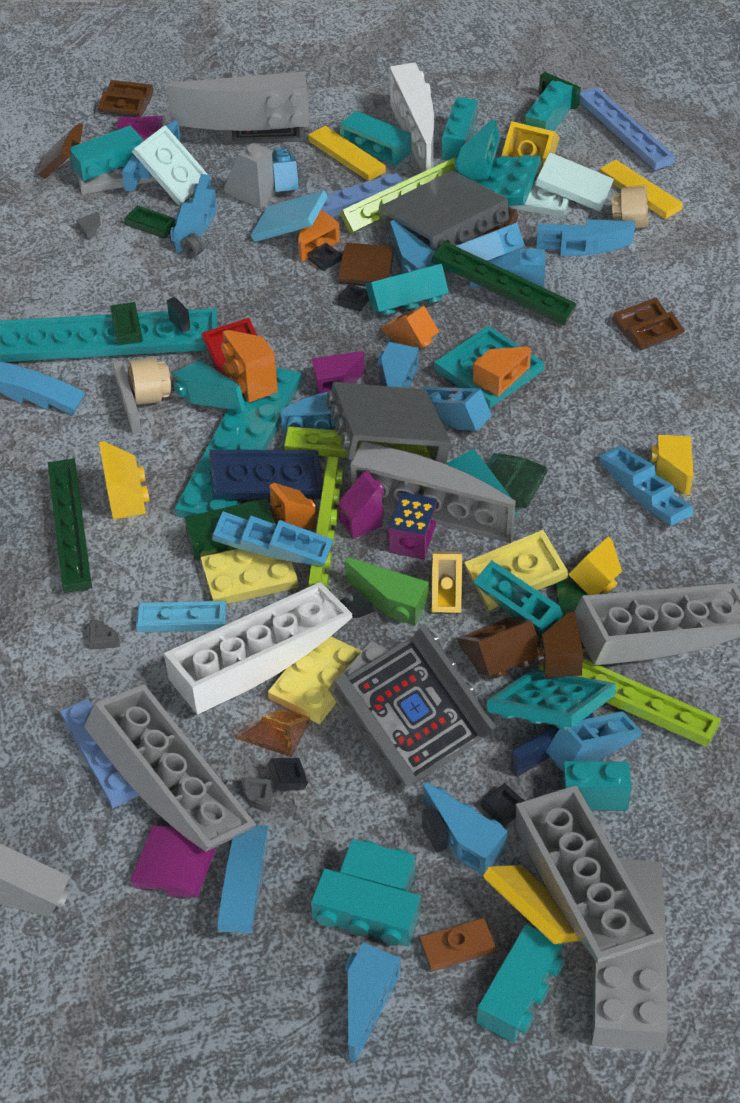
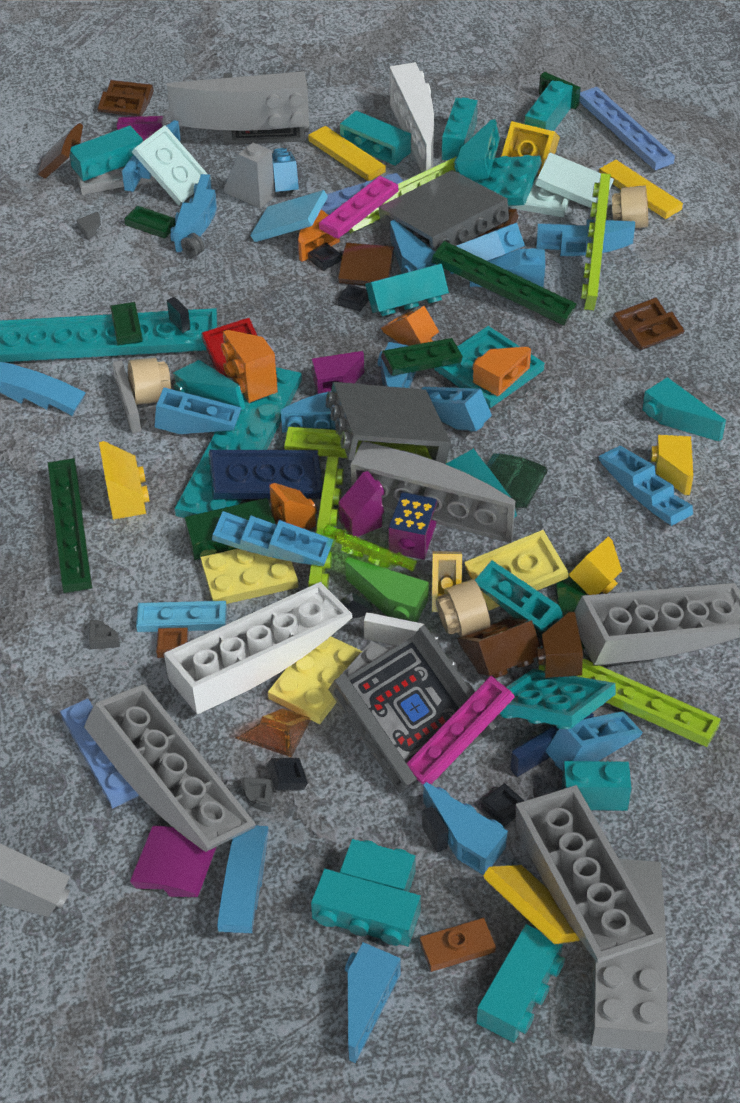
(169, 639): none -> dark orange tile
(190, 414): none -> dark azure slope
(358, 207): none -> dark pink tile
(377, 554): none -> clear neon green plate
(388, 629): none -> white tile
(421, 356): none -> dark green tile
(460, 731): none -> dark pink tile
(463, 609): none -> tan piece
(594, 249): none -> lime plate
(680, 410): none -> teal slope

